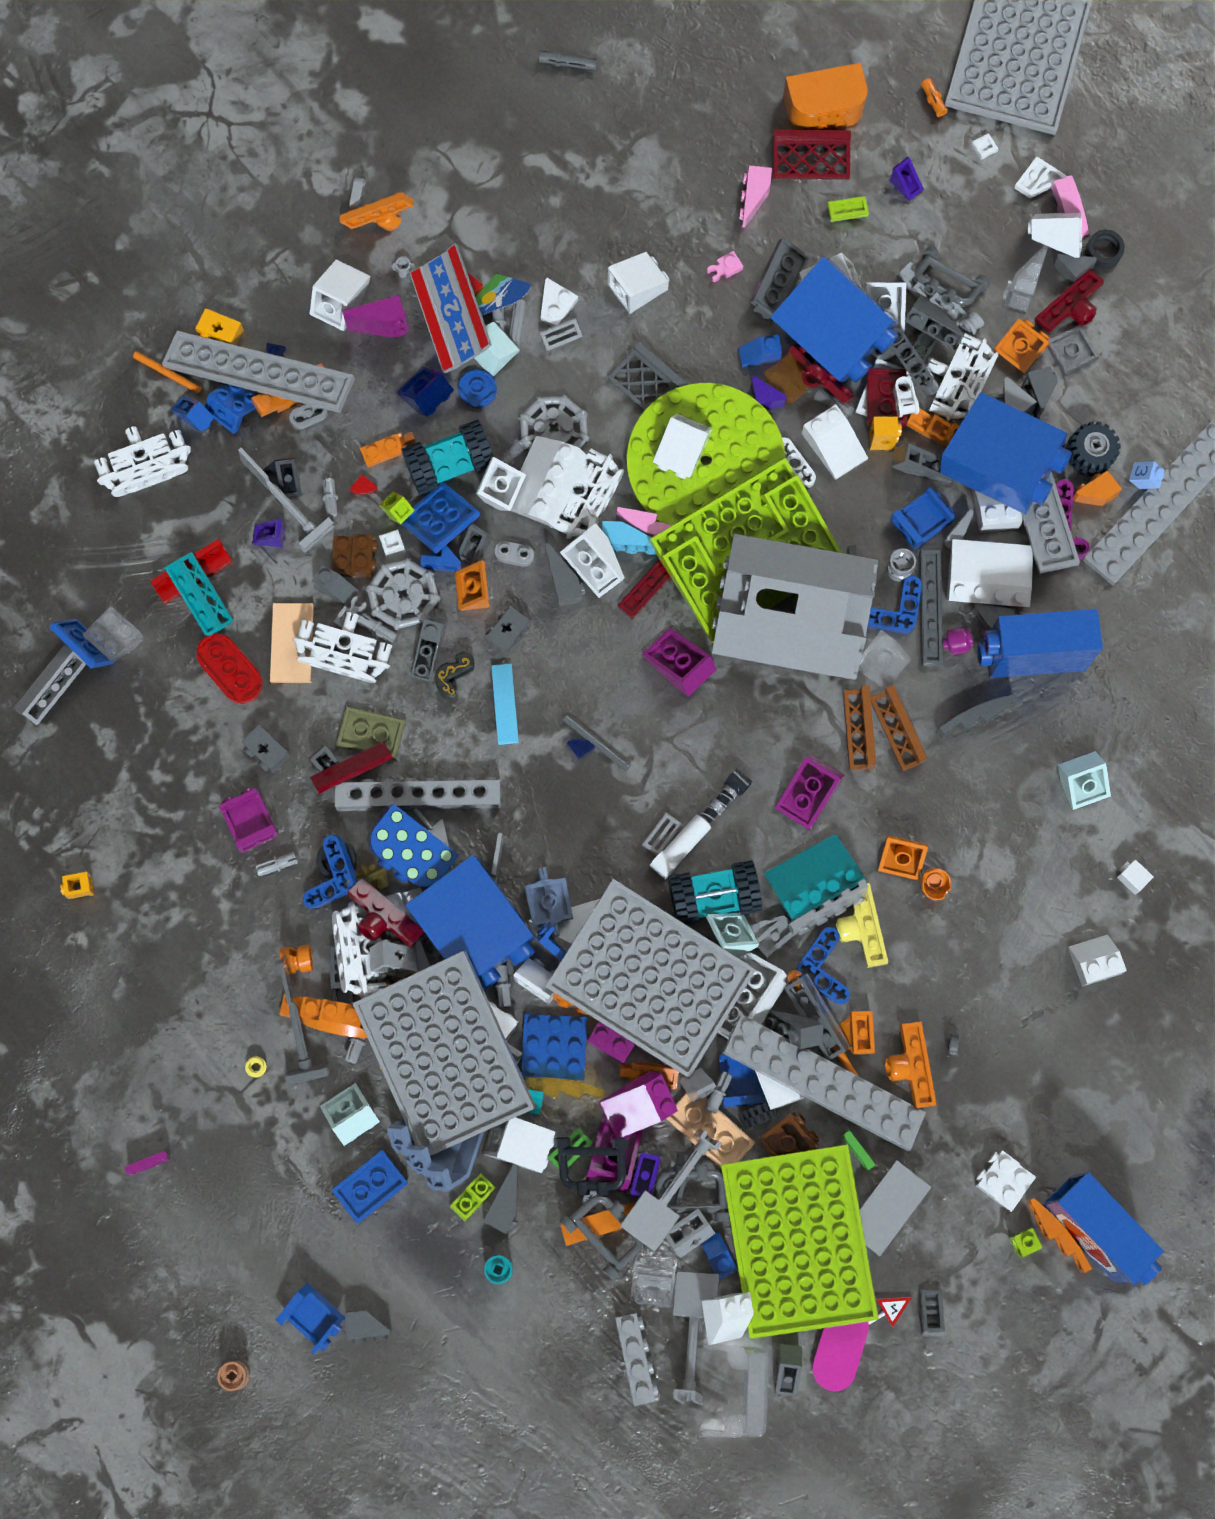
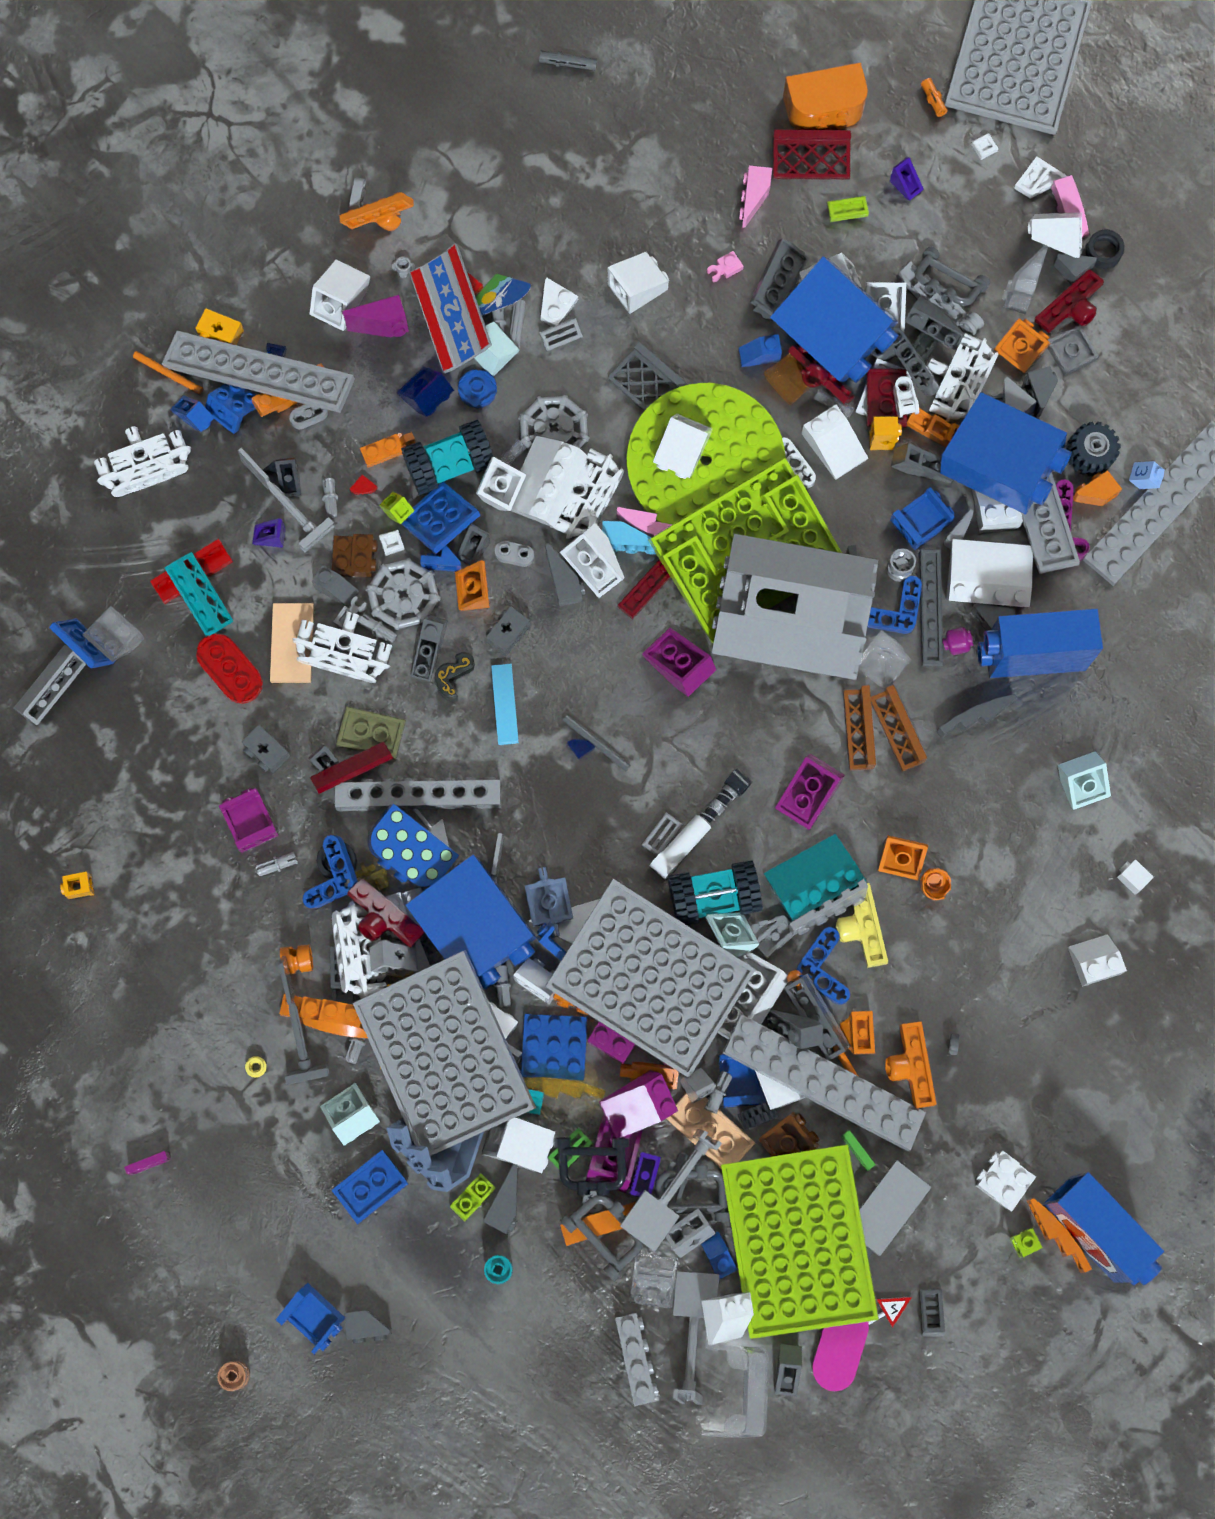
(767, 395): dark purple slope -> none

